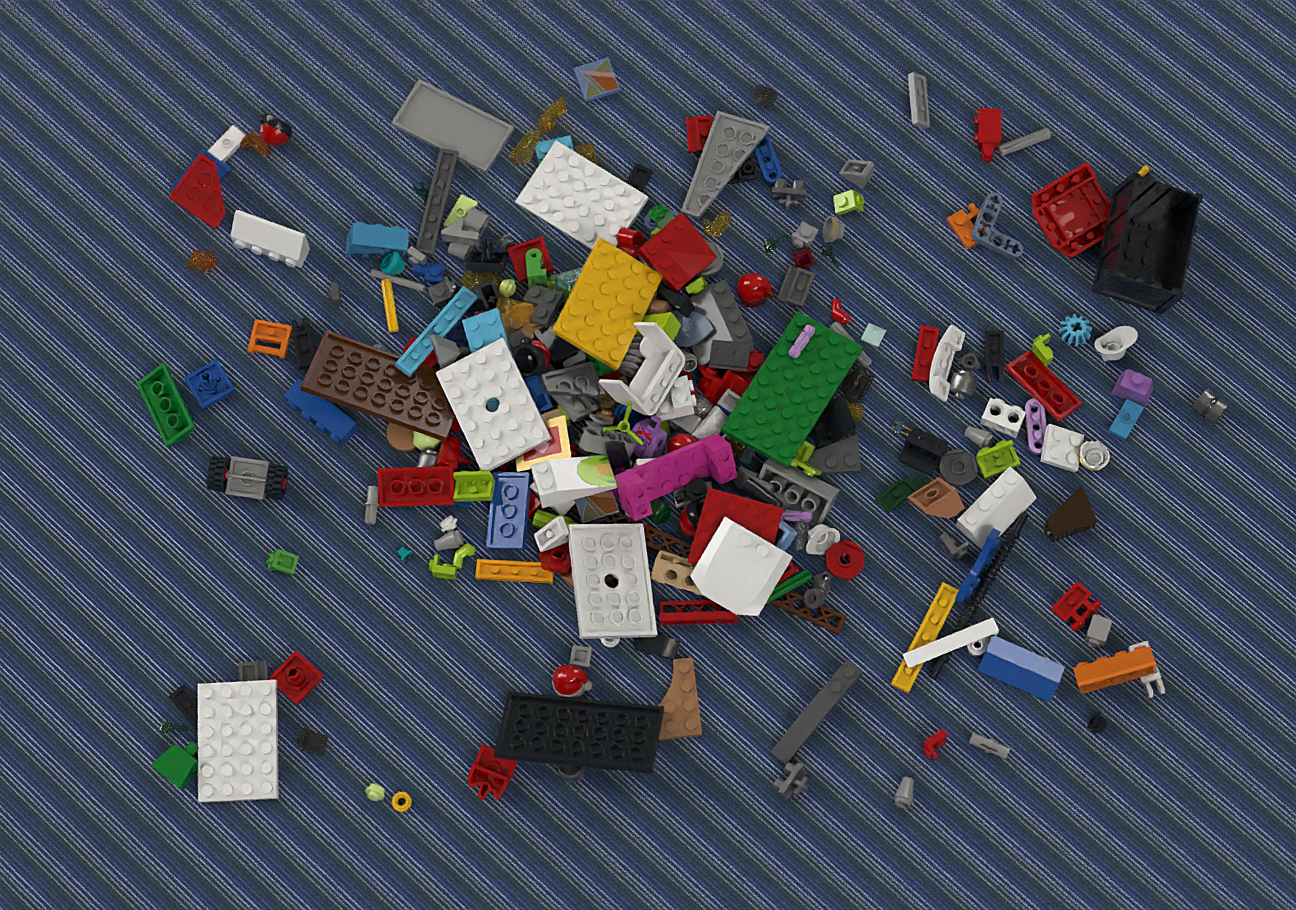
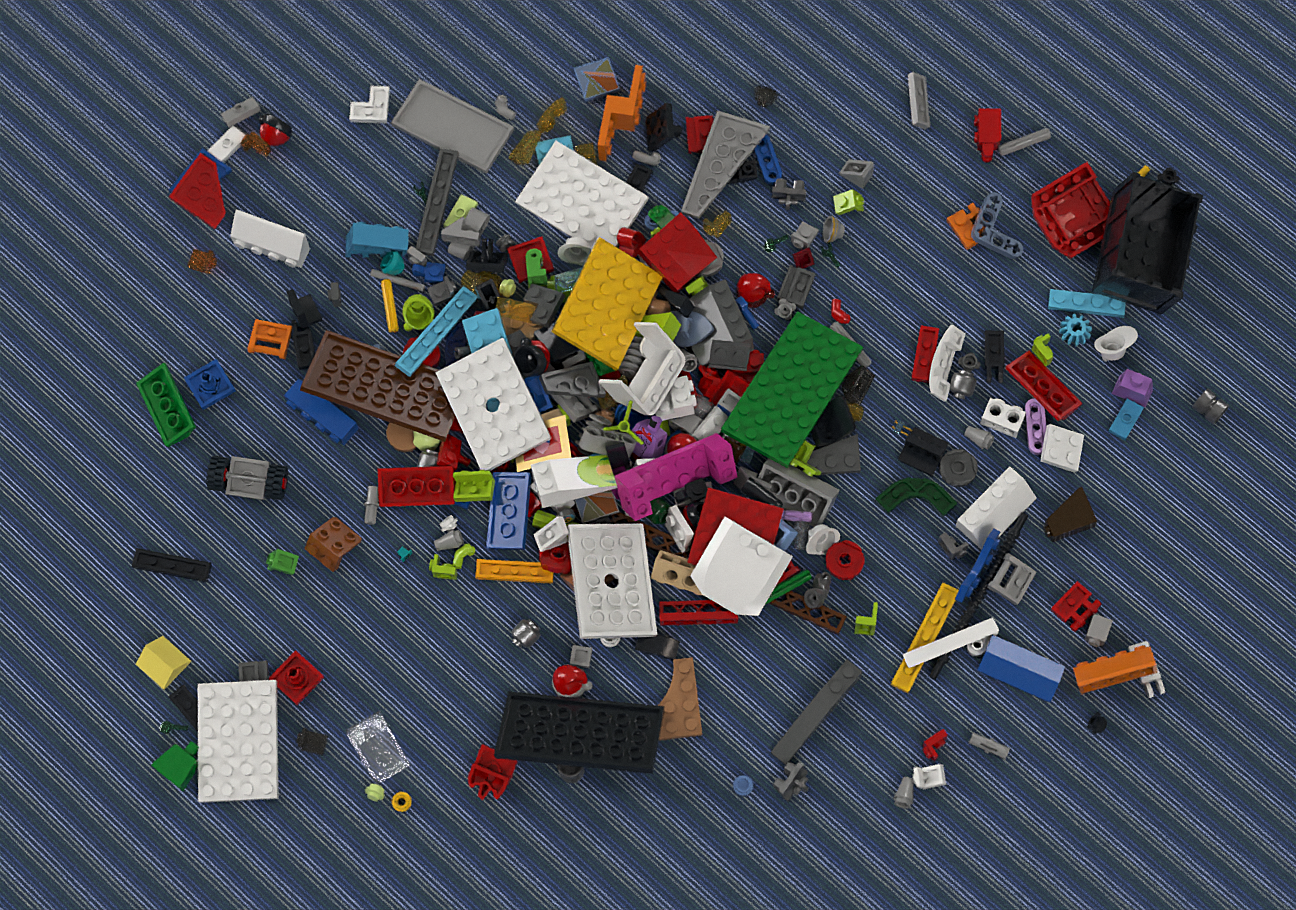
(162, 661): none -> light yellow slope
(171, 565): none -> black tile
(240, 112): none -> light grey plate
(304, 309): none -> black panel
(332, 542): none -> dark orange bracket
(376, 110): none -> white plate
(377, 747): none -> clear slope
(417, 312): none -> lime piece
(445, 351): light grey slope -> none
(502, 107): none -> light grey arm
(525, 633): none -> flat silver head
(568, 515): none -> dark grey tile
(575, 251): none -> white piece
(621, 113): none -> orange bracket
(648, 159): none -> light grey arm
(661, 128): none -> black plate
(679, 529): none -> white plate
(743, 307): none -> blue bar
(743, 785): none -> medium blue plate
(784, 304): none -> light grey plate
(801, 341): lavender axle -> none
(866, 625): none -> lime panel
(873, 335): light aqua slope -> none
(929, 776): none -> white bracket
(937, 499): nougat slope -> none
(997, 459): lime bracket -> none
(1017, 582): none -> light grey plate
(1085, 303): none -> medium azure plate
(1093, 455): white hair -> none
(1169, 172): none -> black plate

